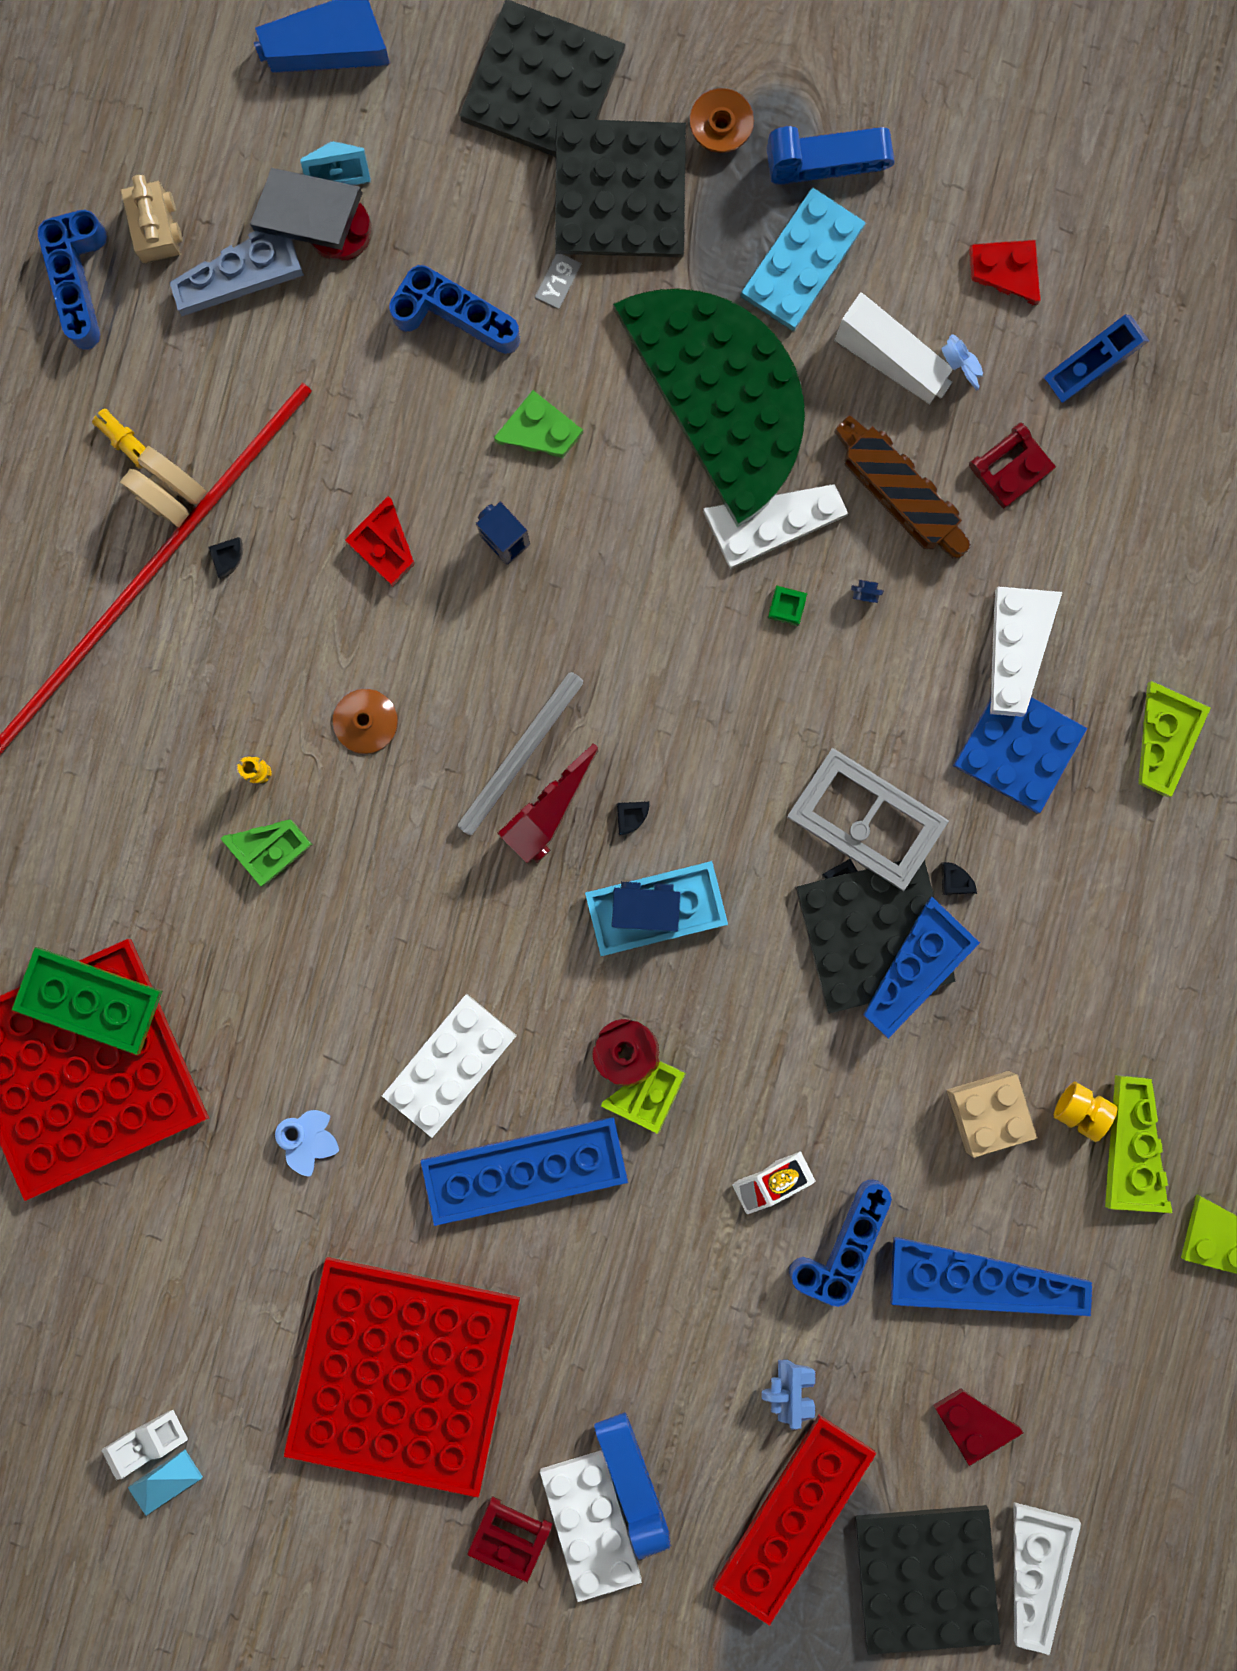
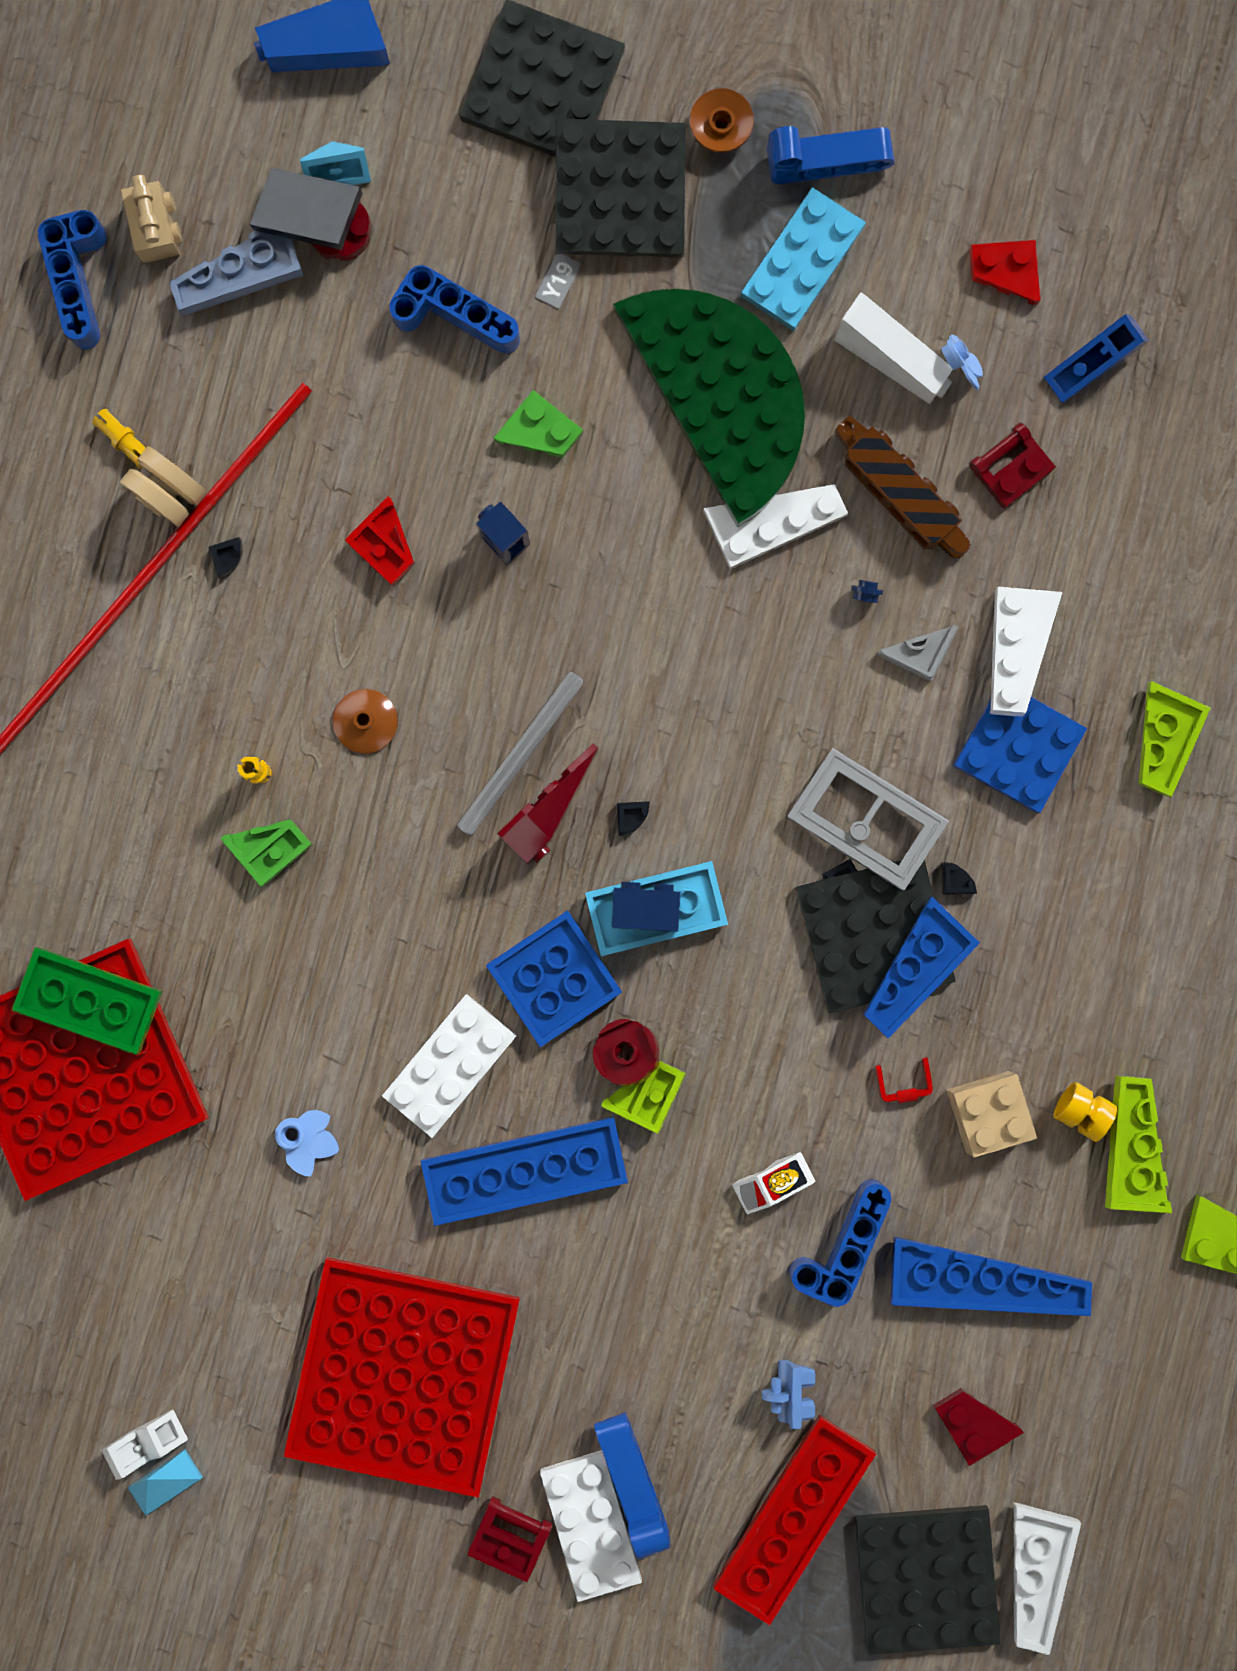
(553, 978): none -> blue plate
(787, 605): green tile -> none
(905, 1095): none -> red piece
(921, 654): none -> light grey tile

